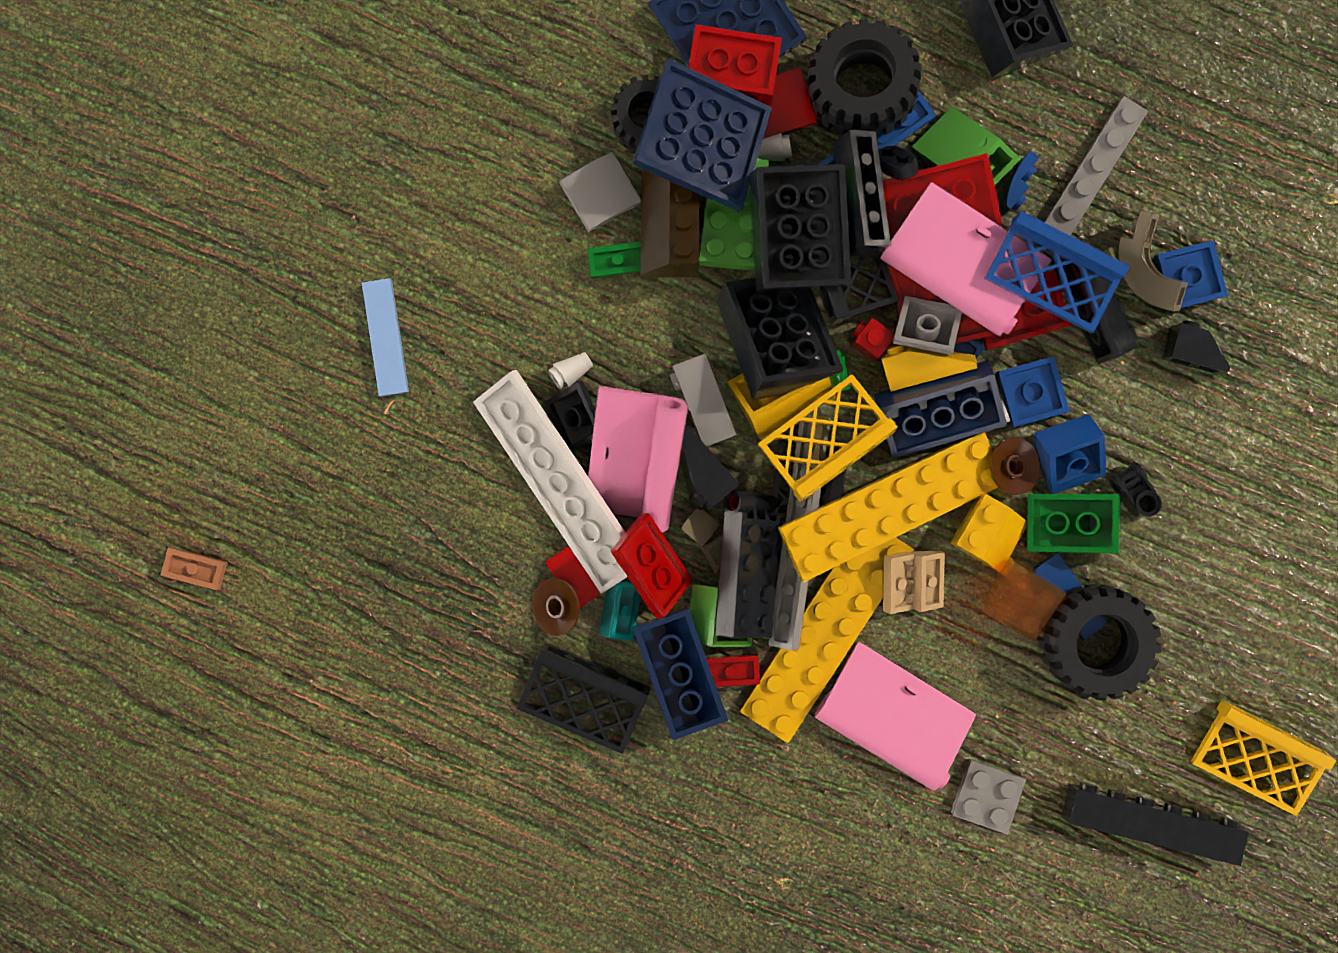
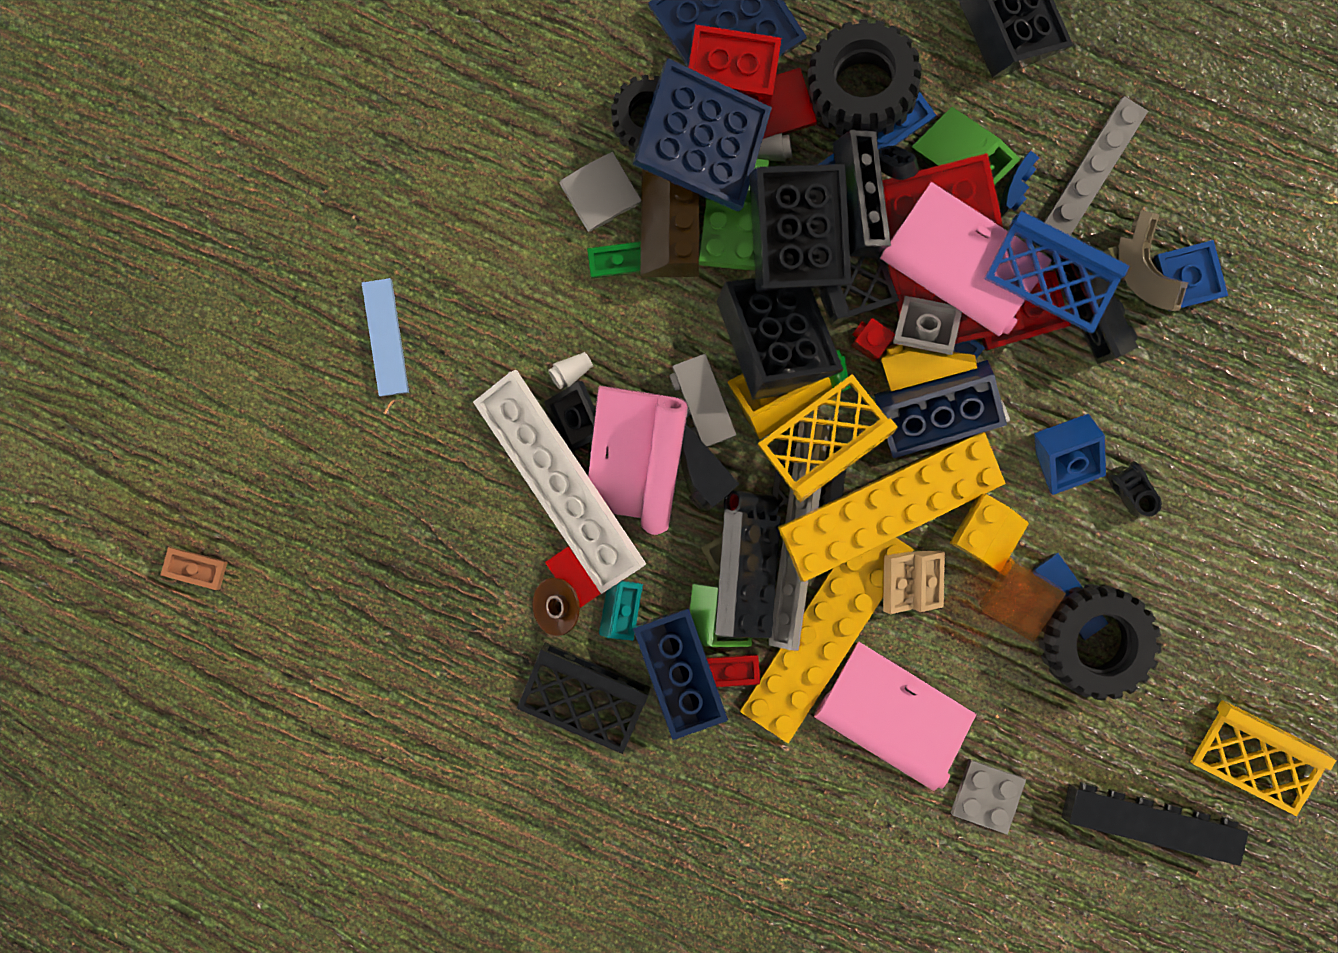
(652, 565): red tile -> none
(700, 526): dark tan slope -> none
(1023, 466): reddish brown dish -> none
(1032, 391): blue plate -> none
(1074, 523): green slope -> none
(1194, 348): black slope -> none

